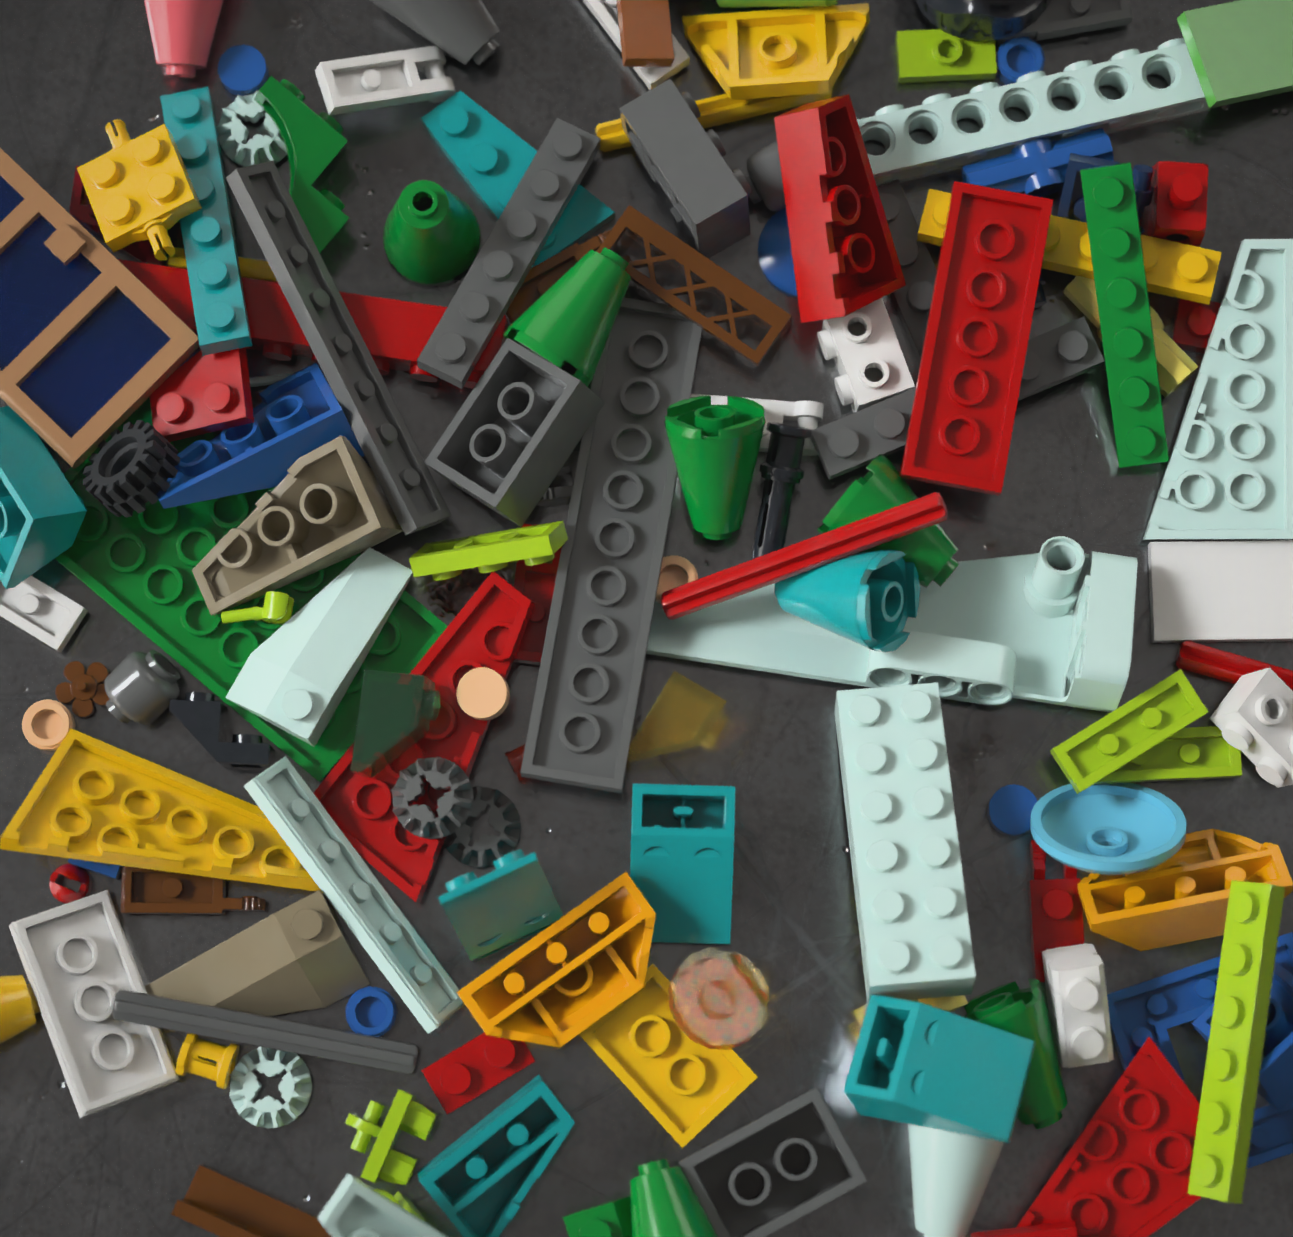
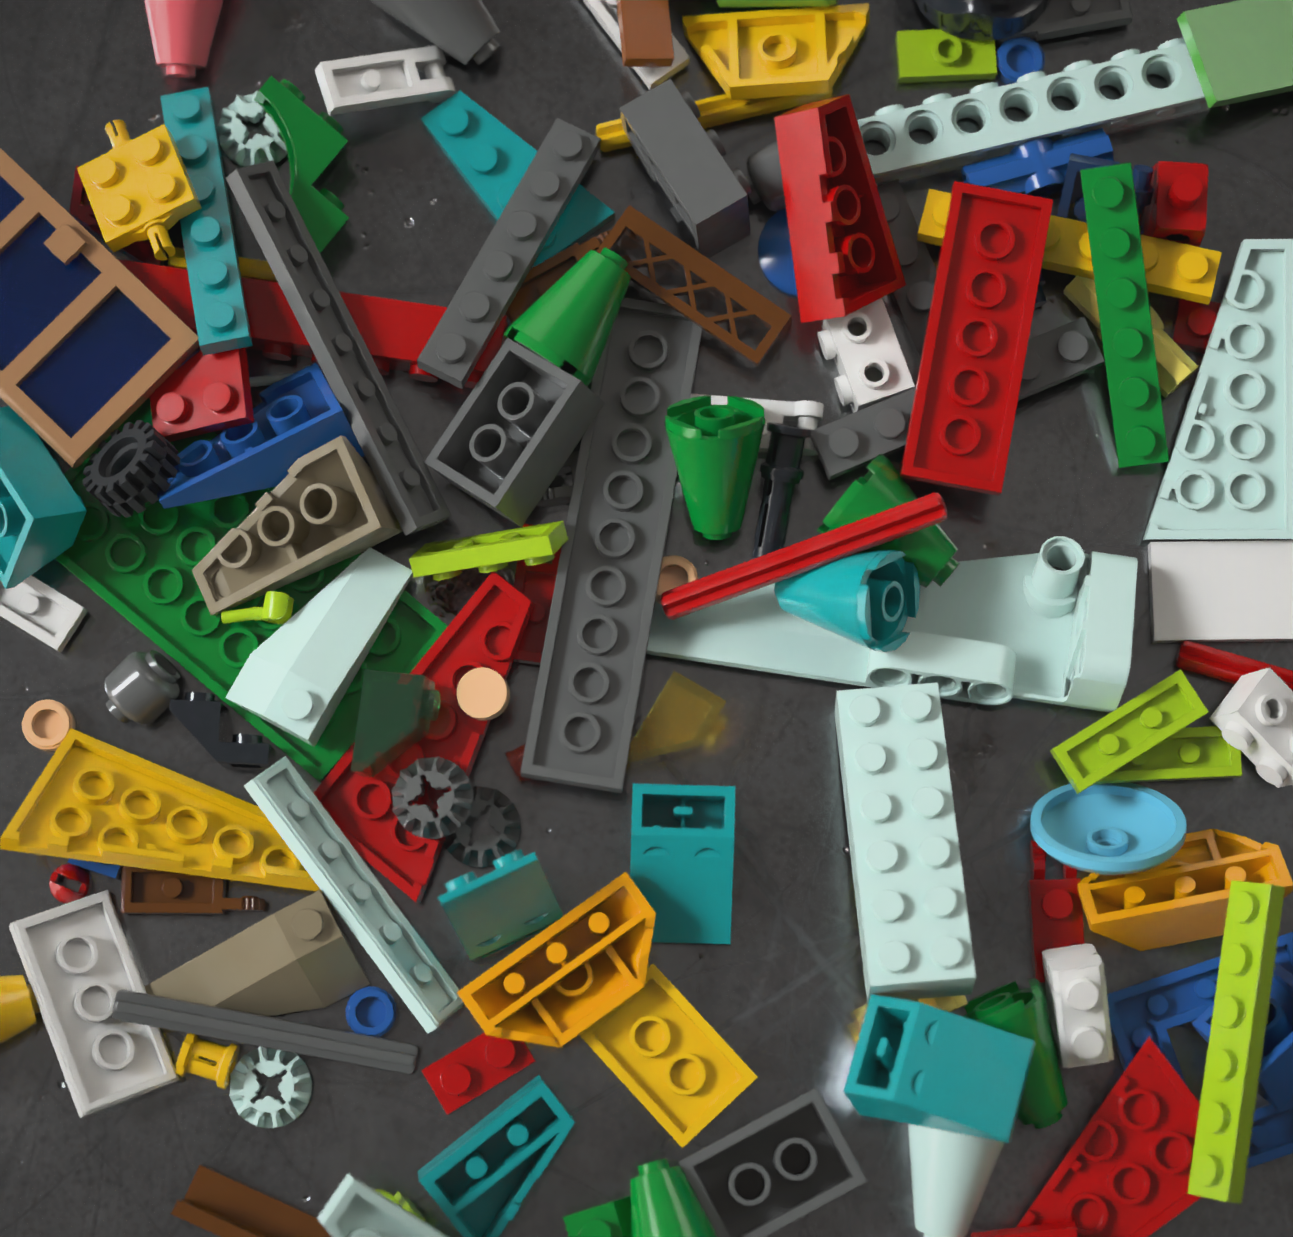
(84, 687): reddish brown plant -> none
(242, 70): blue tile -> none
(384, 1160): lime hips -> none
(431, 234): green cone -> none
(718, 998): clear yellow tile -> none
(1011, 810): blue tile -> none

